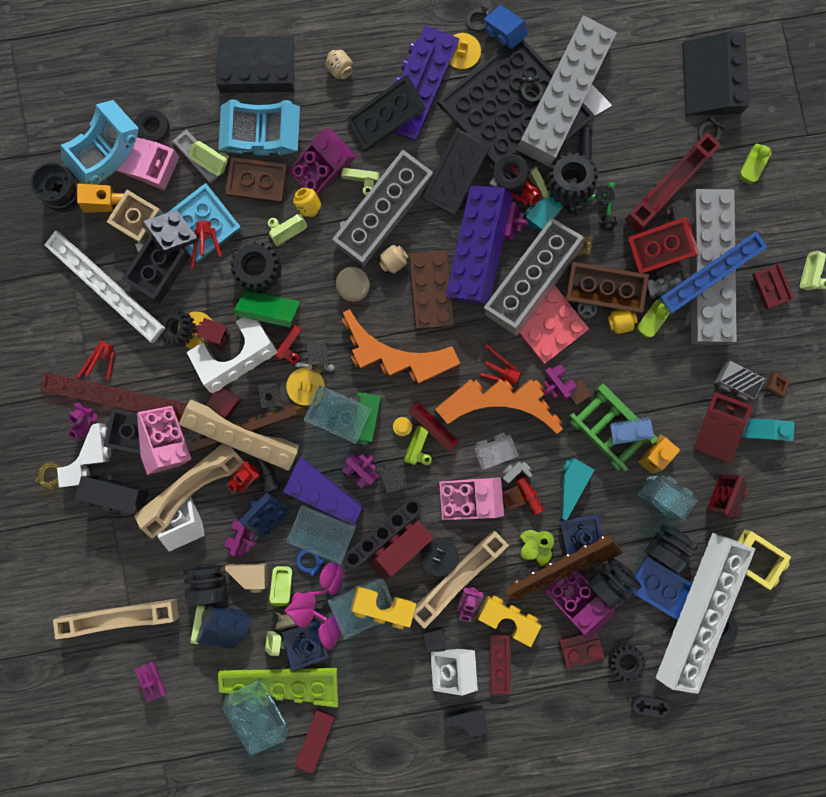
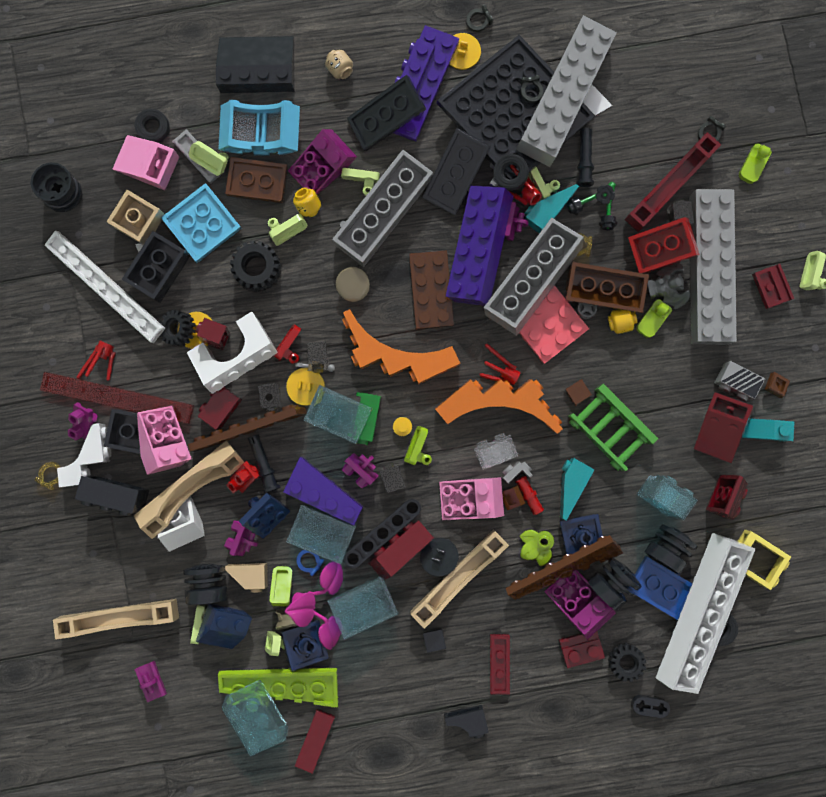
(92, 197): light orange torso -> none
(103, 146): medium azure window -> none
(169, 232): plate -> none
(203, 232): red plant -> none
(208, 423): tan arch -> none
(267, 308): green tile -> none
(365, 605): yellow arch -> none
(393, 259): tan head -> none
(433, 426): dark red tile -> none
(454, 671): white slope -> none
(469, 603): magenta hips -> none
(505, 27): blue brick -> none
(525, 626): yellow arch -> none
(554, 376): magenta hips -> none
(572, 166): black tyre -> none
(631, 430): medium blue brick -> none
(659, 455): light orange torso -> none
(713, 272): blue plate -> none
(716, 74): black slope -> none

